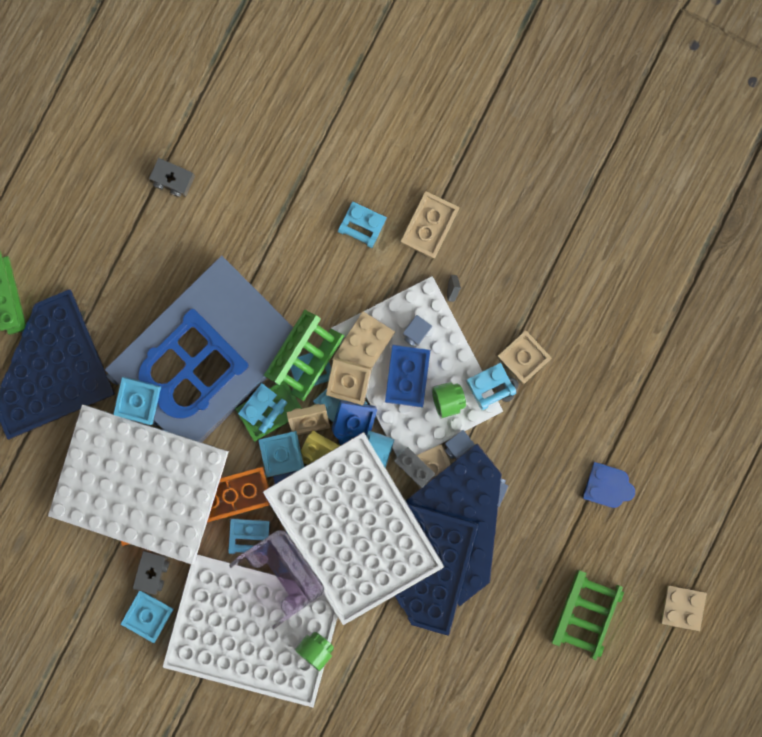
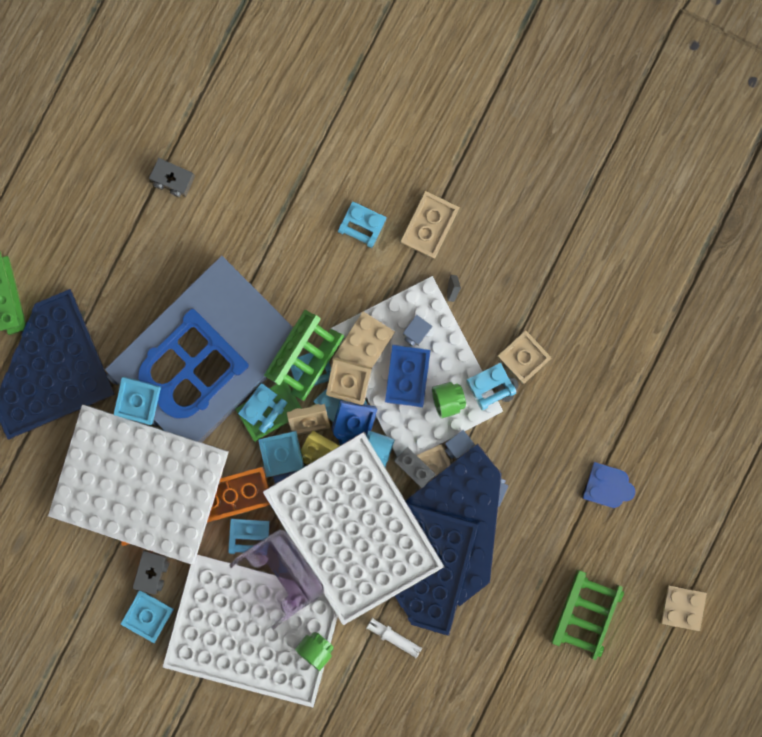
(393, 637): none -> white pin

